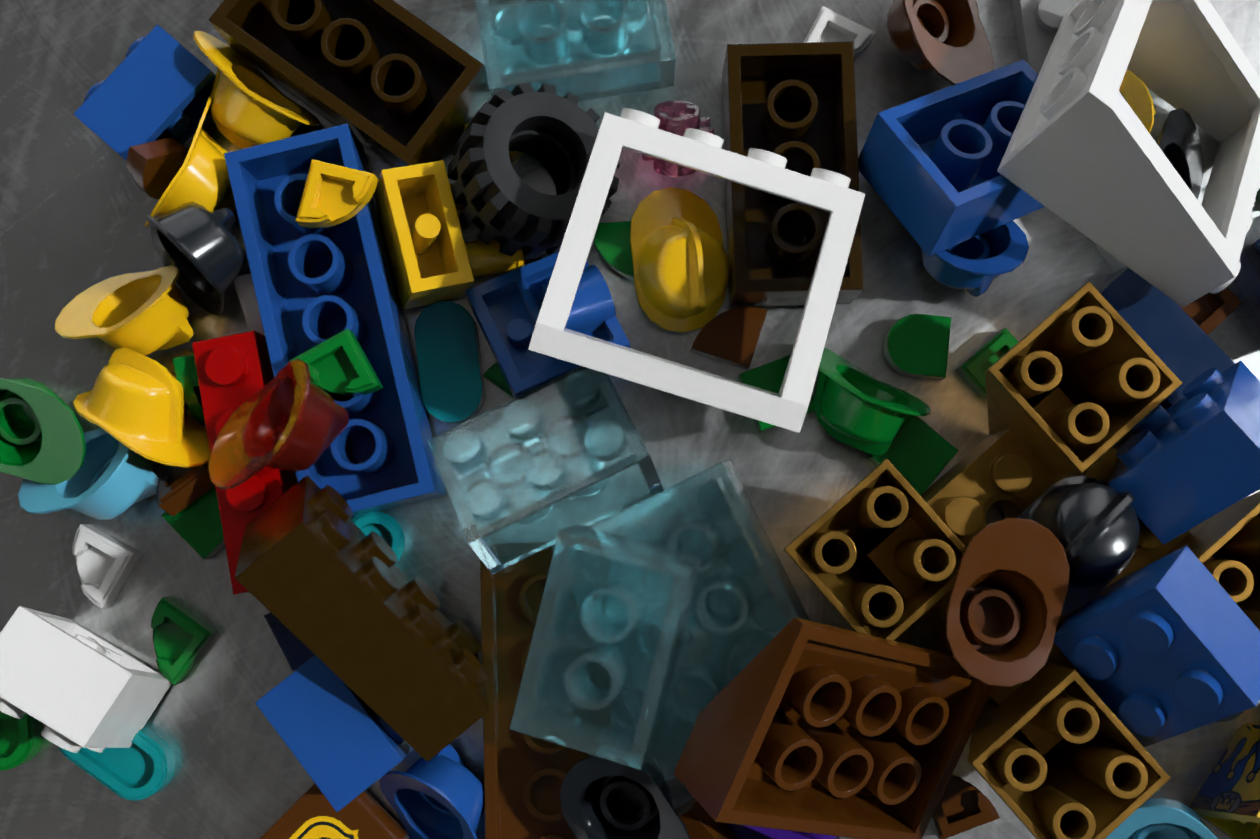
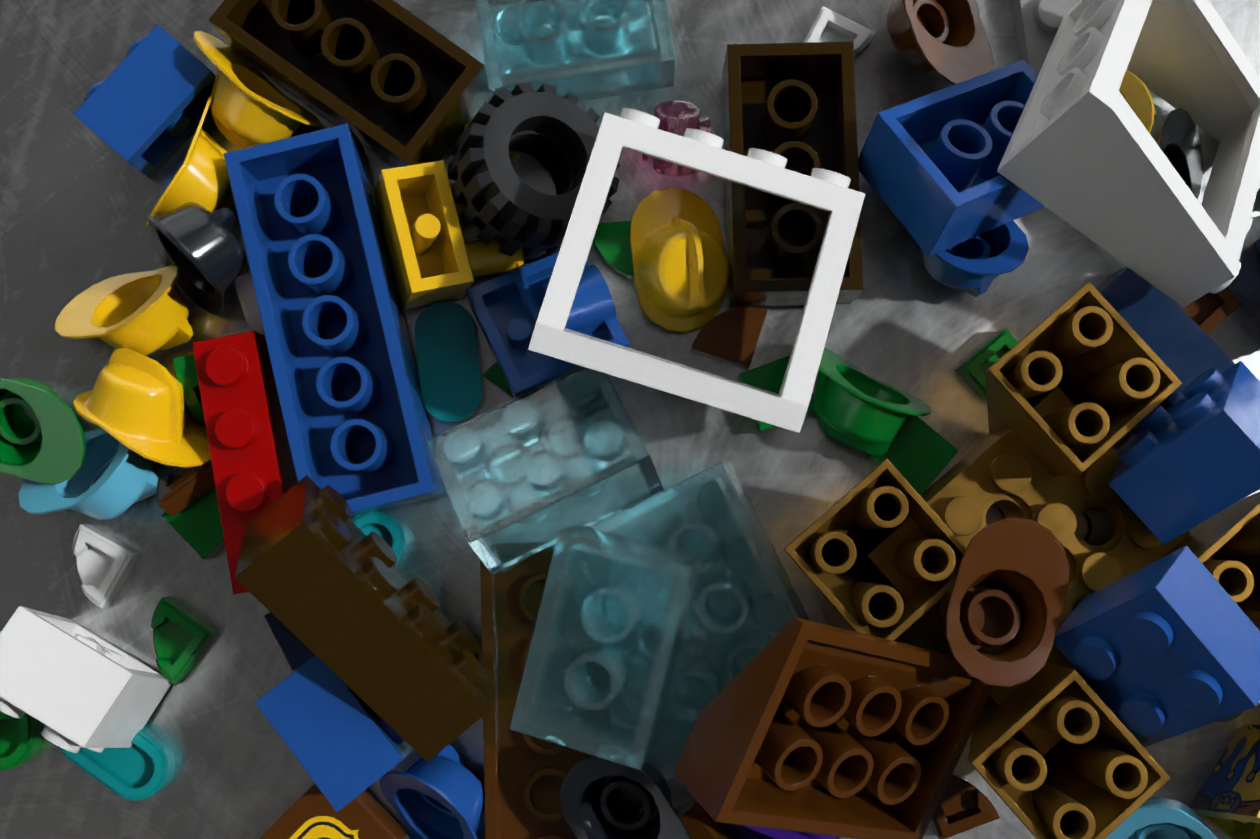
(155, 164): reddish brown tile -> none
(277, 429): clear red piece -> none
(333, 194): yellow tile -> none
(341, 366): green tile -> none
(919, 346): green tile -> none
(1095, 530): black piece -> none

